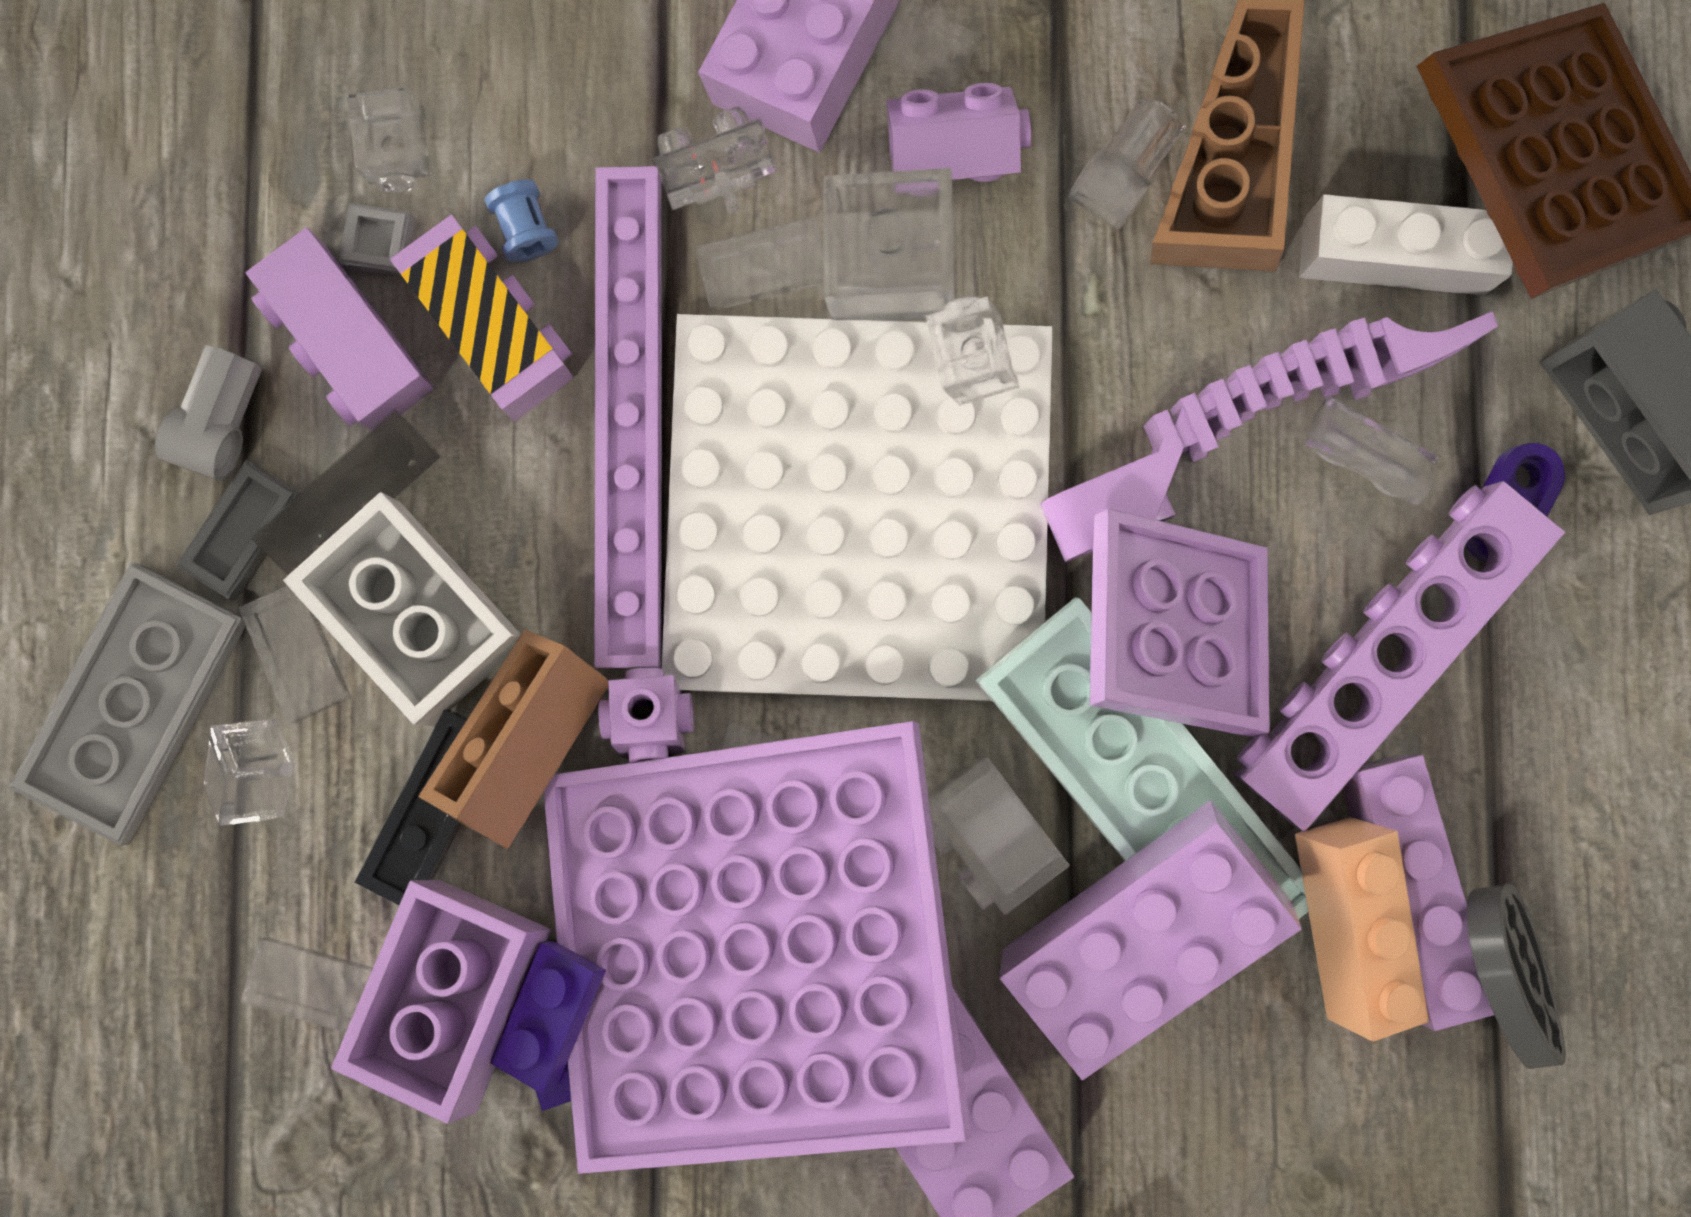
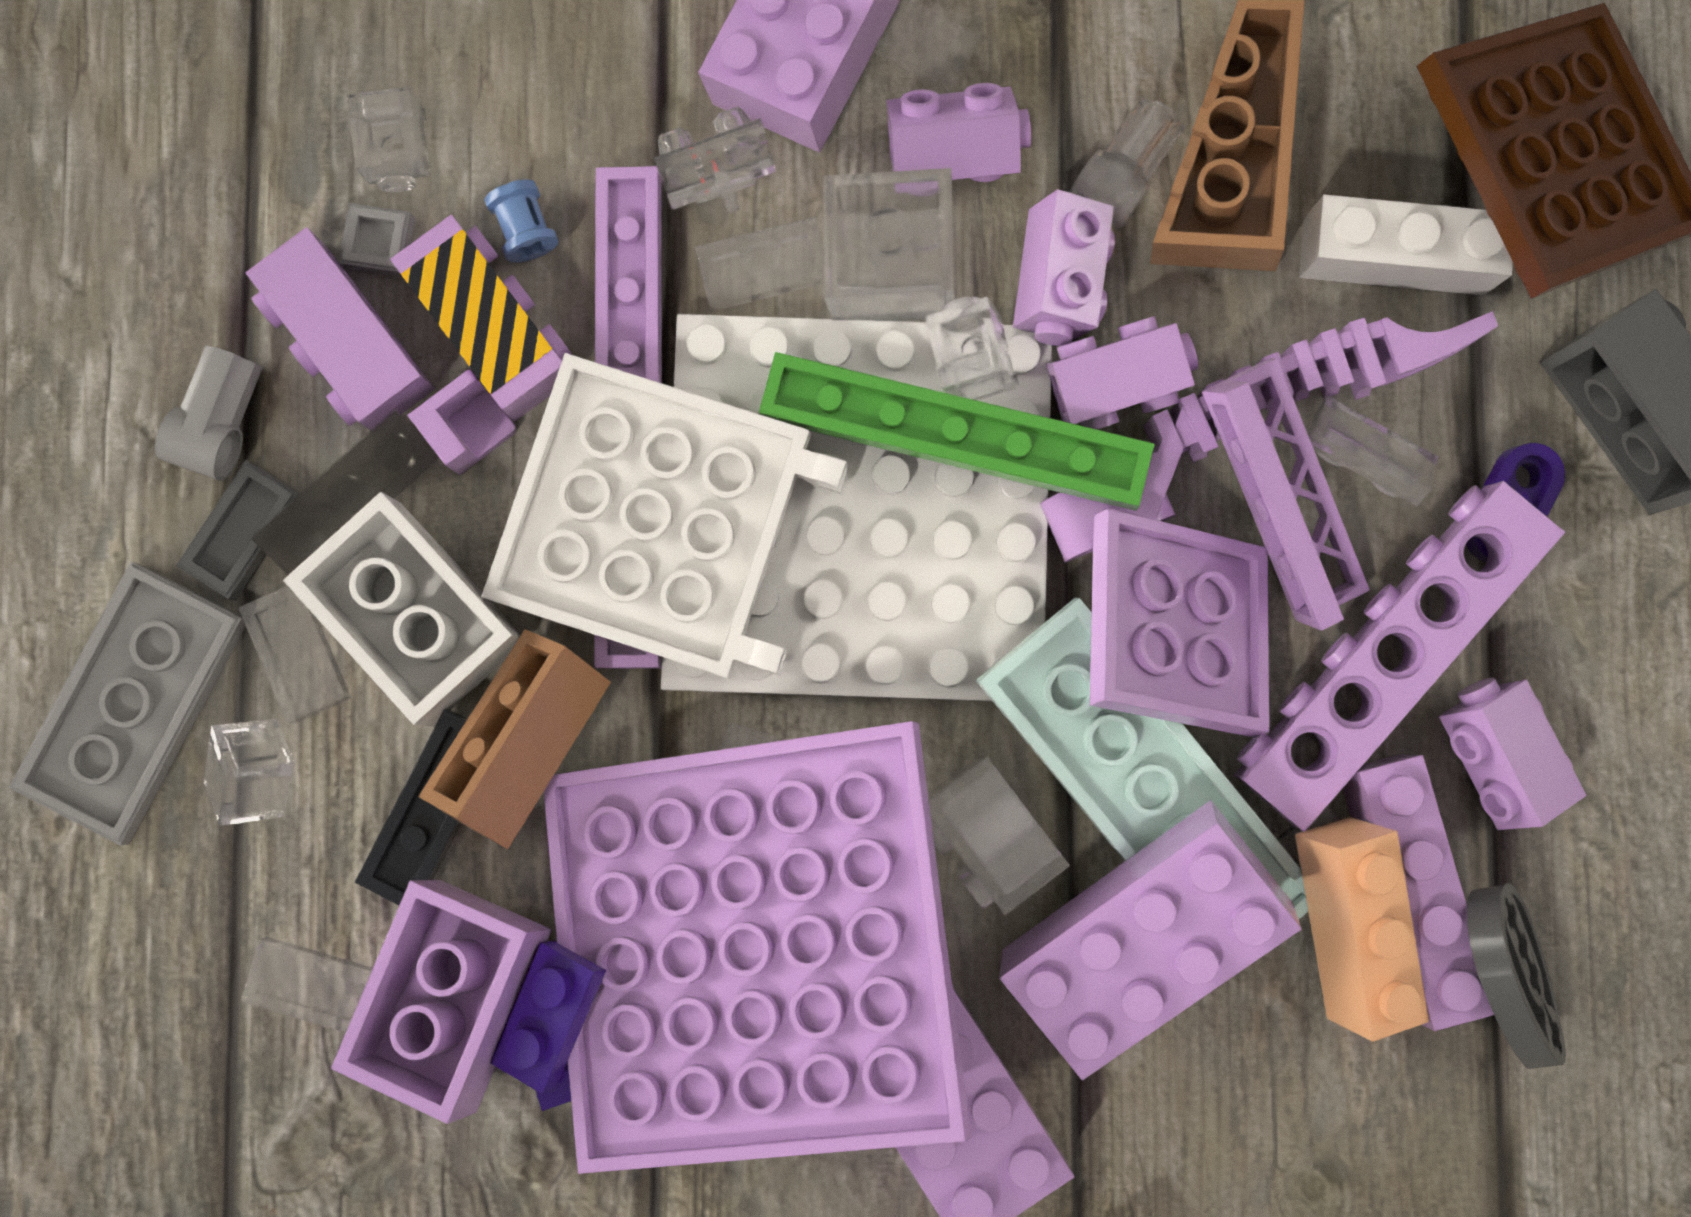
(462, 422): none -> lavender panel
(652, 516): none -> white plate
(659, 733): lavender brick -> none
(957, 431): none -> bright green plate
(1064, 268): none -> lavender brick
(1139, 368): none -> lavender brick
(1274, 496): none -> lavender fence
(1511, 754): none -> lavender brick

